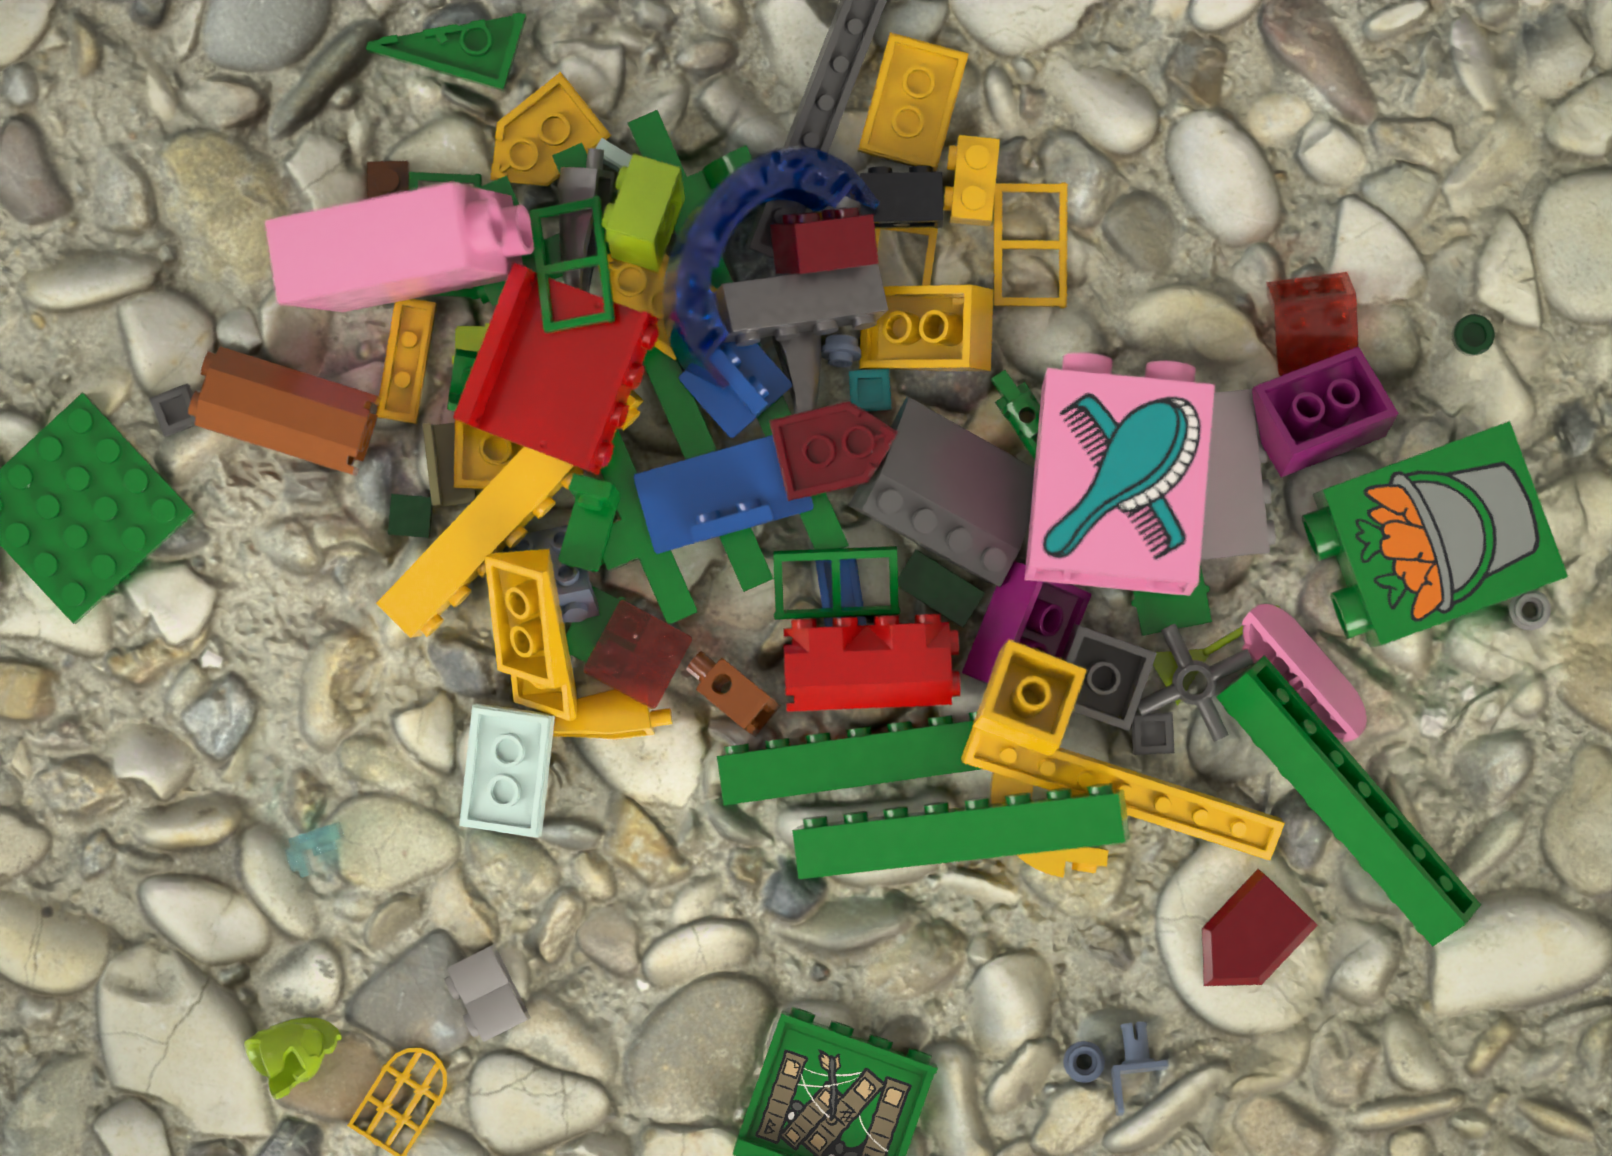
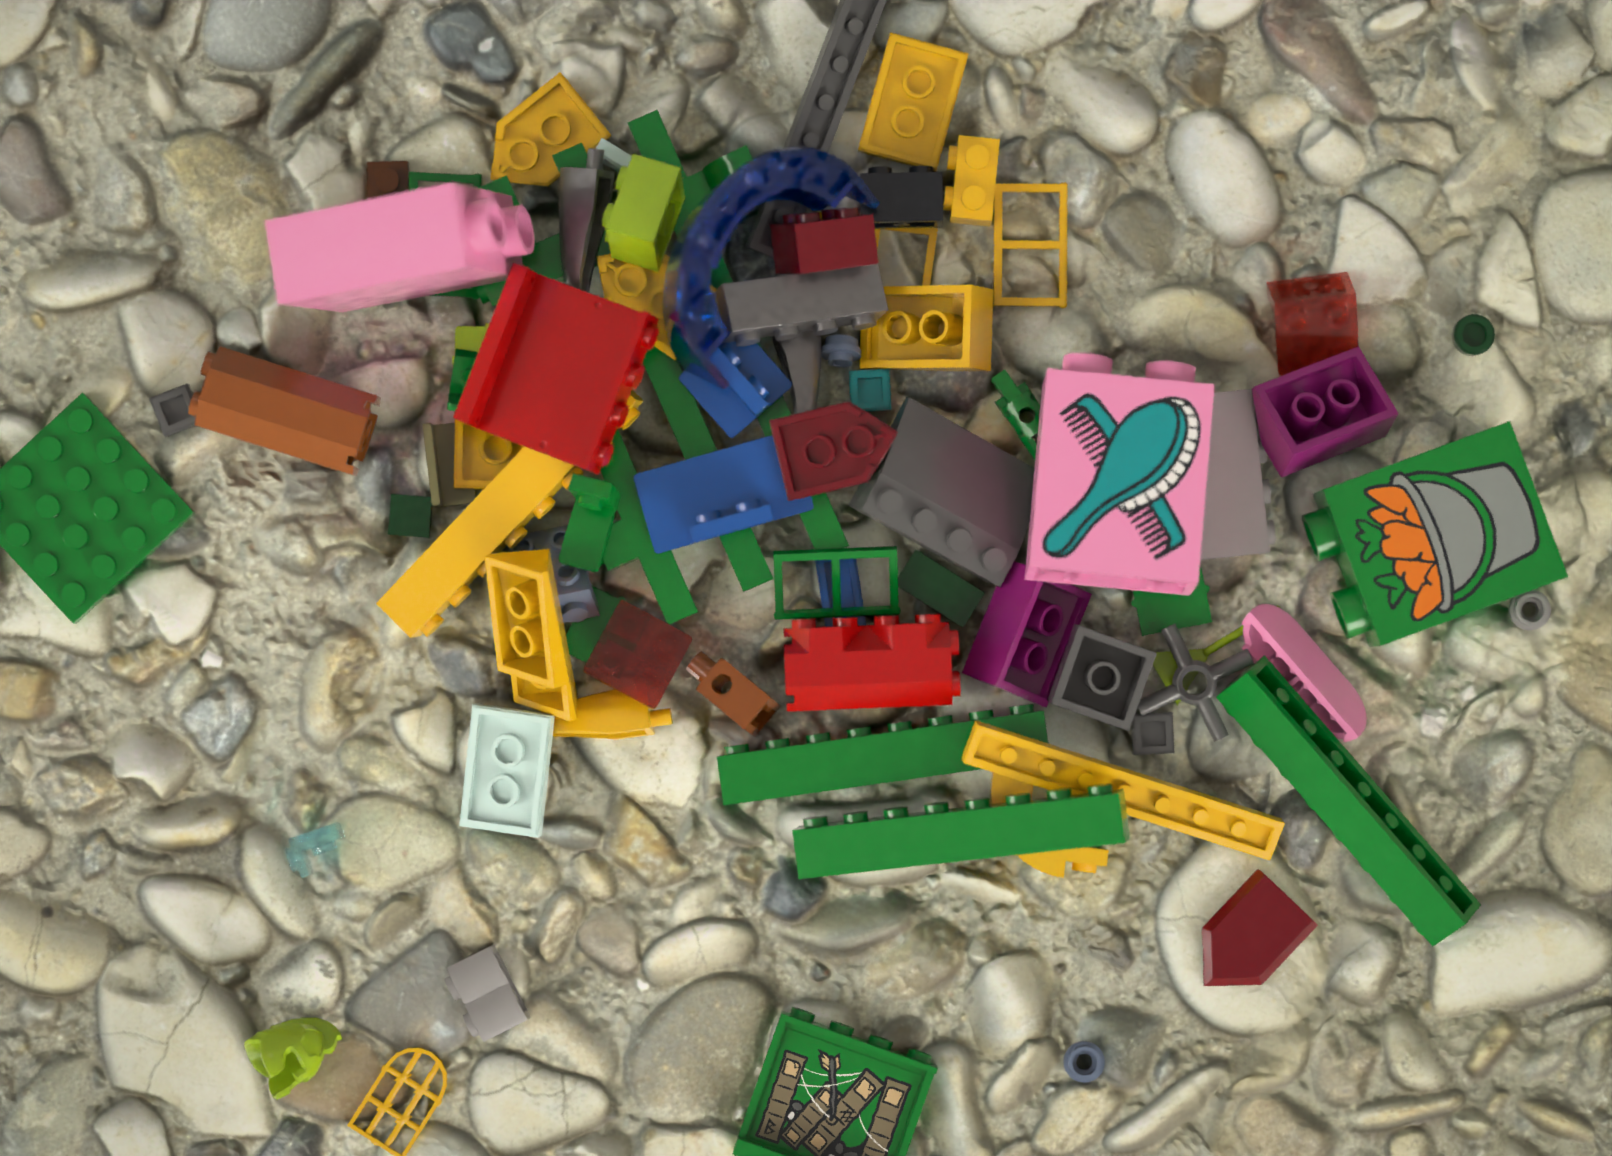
(406, 360): yellow tile -> none
(471, 51): green wing -> none
(544, 270): green window -> none
(1029, 698): yellow brick -> none
(1137, 1060): sand blue bracket -> none

